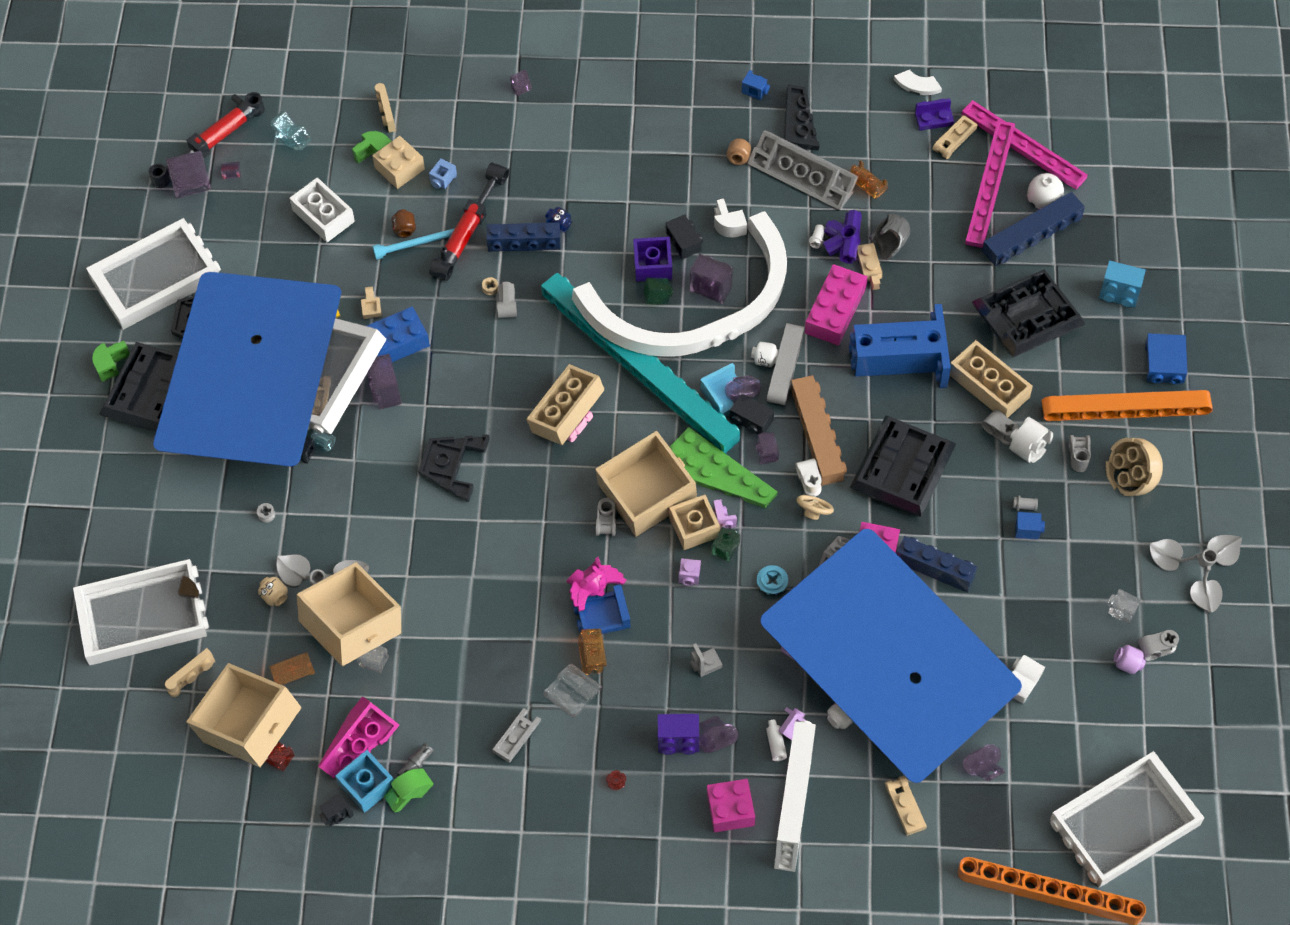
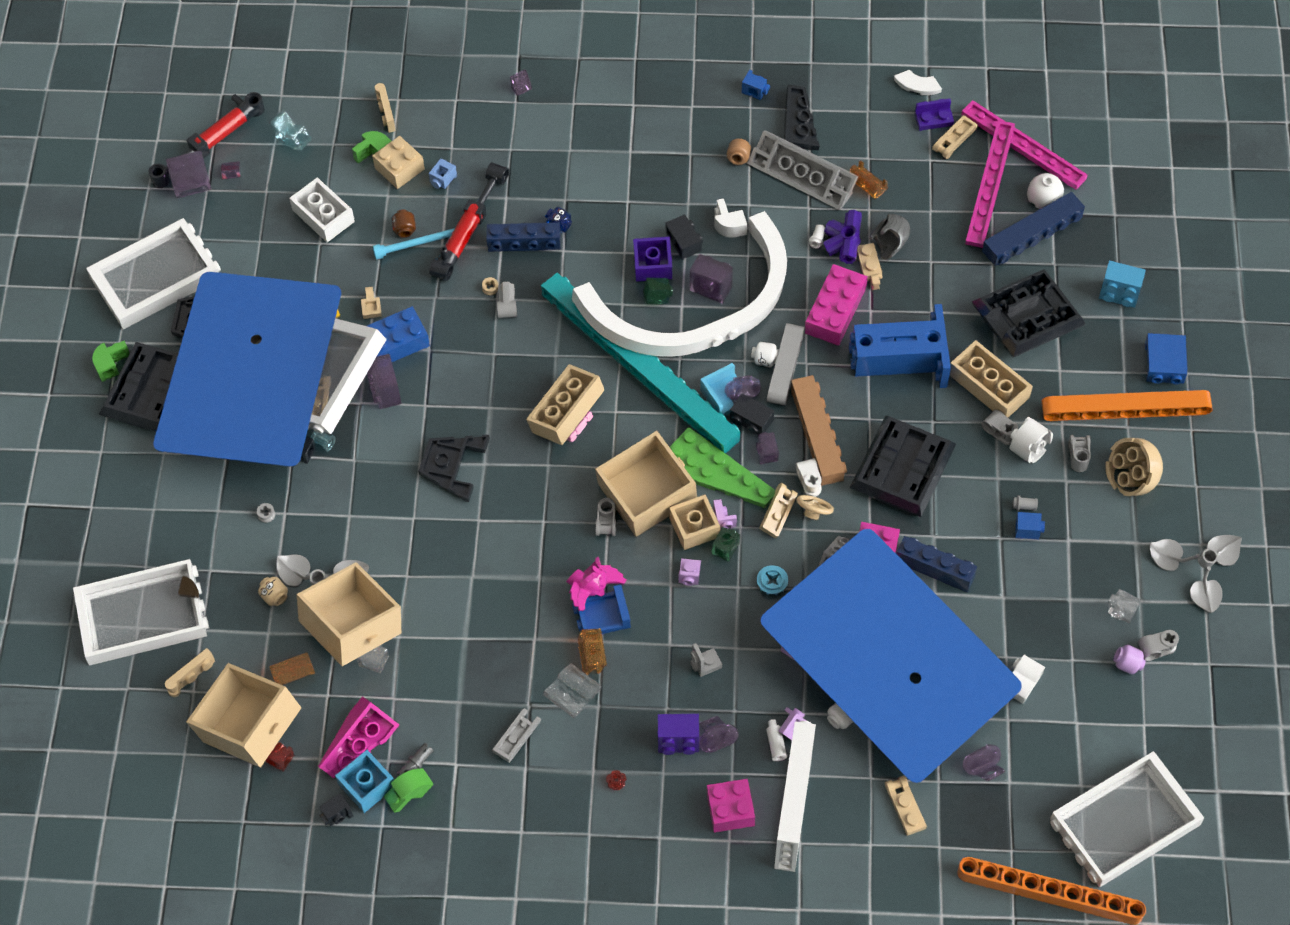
(778, 511): none -> tan plate

